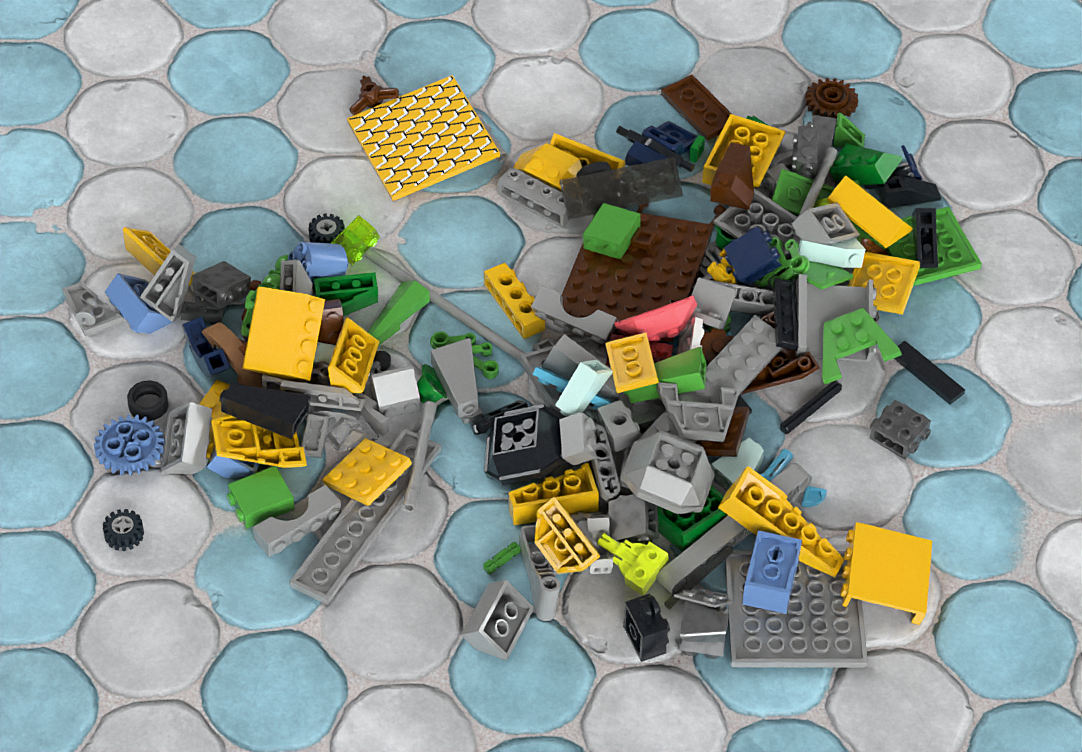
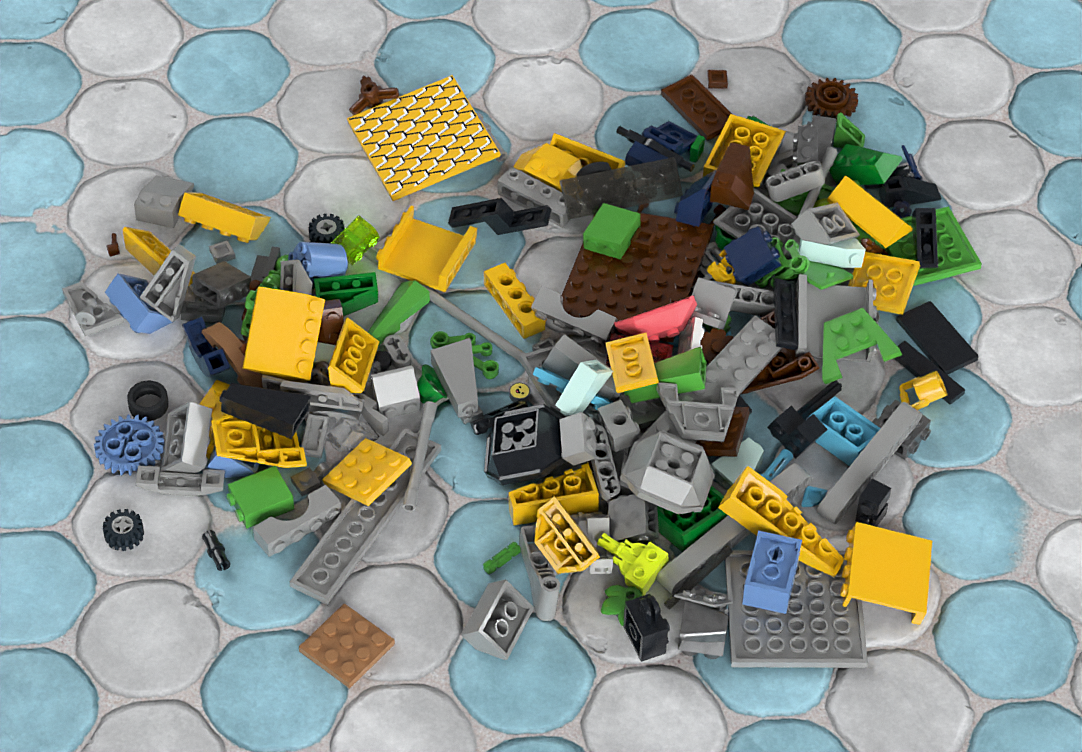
(113, 248): none -> reddish brown hand
(161, 201): none -> light grey slope
(180, 483): none -> light grey slope
(216, 550): none -> black pin
(222, 216): none -> yellow slope
(222, 252): none -> light grey tile
(264, 264): none -> dark grey panel
(309, 480): none -> flat silver plate
(346, 645): none -> medium nougat plate
(401, 351): none -> light grey beam
(425, 252): none -> yellow panel
(499, 216): none -> black bracket
(519, 391): none -> tile
(616, 600): none -> bright green plate
(695, 202): none -> dark blue slope
(717, 78): none -> reddish brown tile
(795, 181): none -> light grey beam
(796, 432): none -> black brick
(847, 430): none -> medium azure slope
(869, 462): none -> light grey beam
(873, 503): none -> black brick
(905, 205): none -> dark blue plate
(928, 389): none -> yellow piece
(937, 338): none -> black tile

